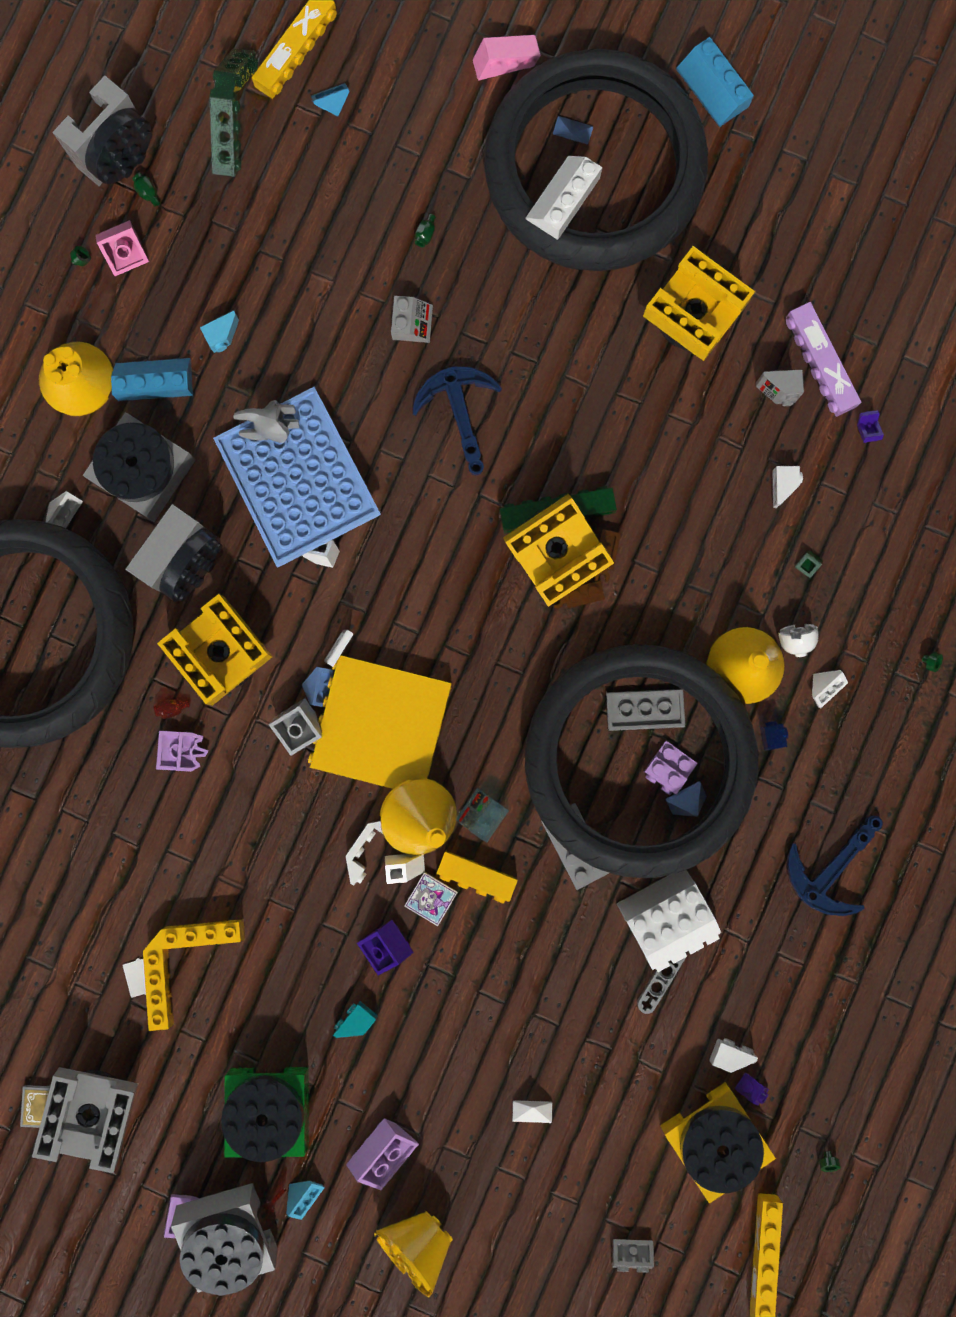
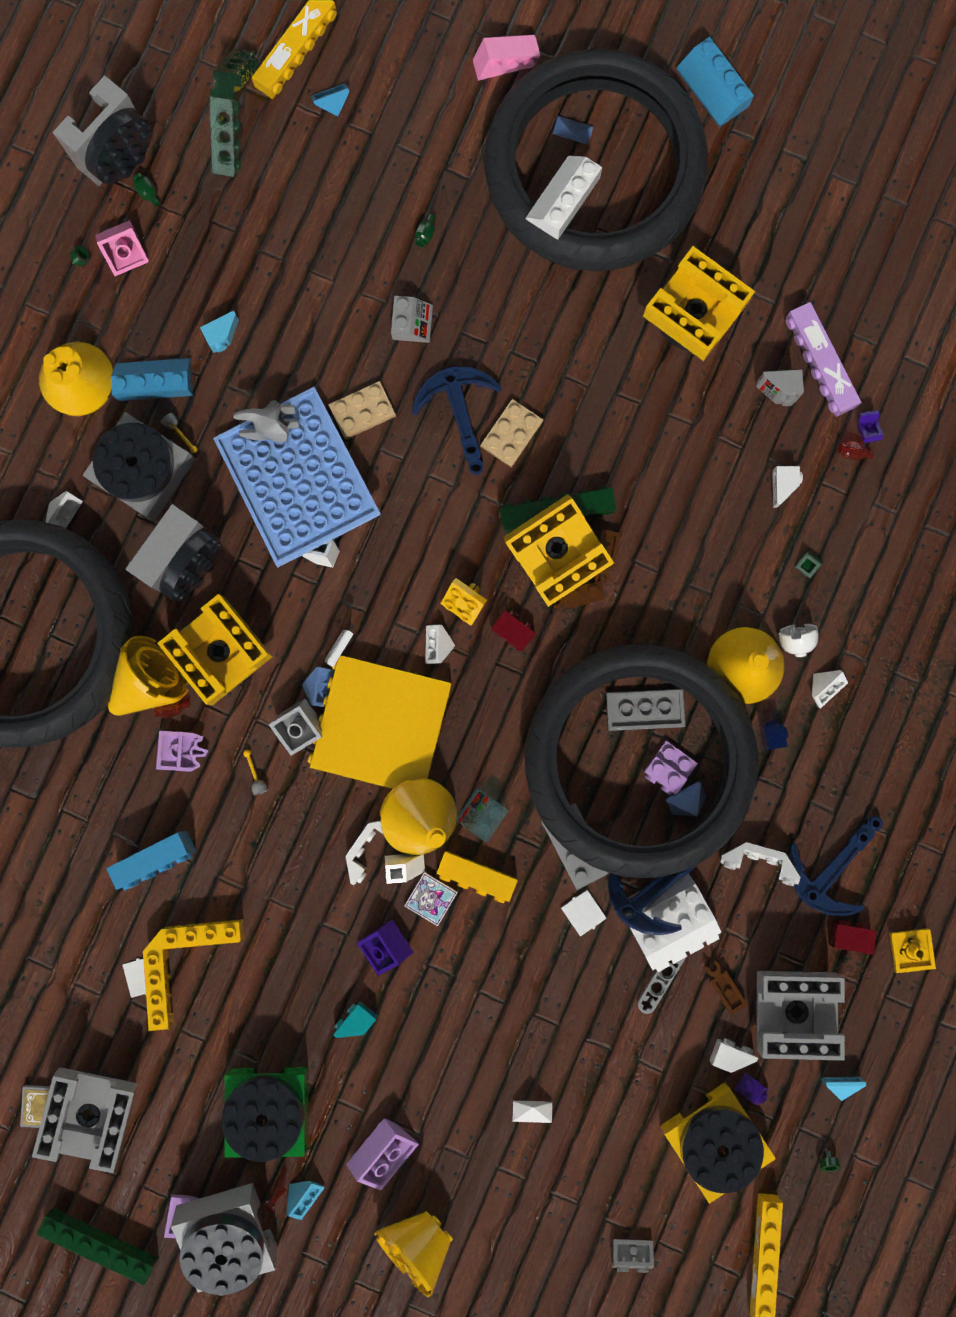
(97, 1246): none -> dark green brick
(145, 678): none -> yellow cone
(152, 859): none -> dark azure brick
(171, 422): none -> hinge
(258, 786): none -> hinge
(362, 410): none -> tan plate
(437, 644): none -> white slope
(464, 601): none -> yellow plate
(511, 433): none -> tan plate
(513, 631): none -> dark red brick
(583, 913): none -> white piece
(641, 901): none -> dark blue piece
(726, 989): none -> reddish brown plate
(734, 858): none -> white slope
(809, 1032): none -> light grey piece
(844, 1086): none -> medium azure slope
(853, 938): none -> dark red brick
(854, 451): none -> clear red plant
(920, 950): none -> yellow plate
(933, 661): dark green tile -> none

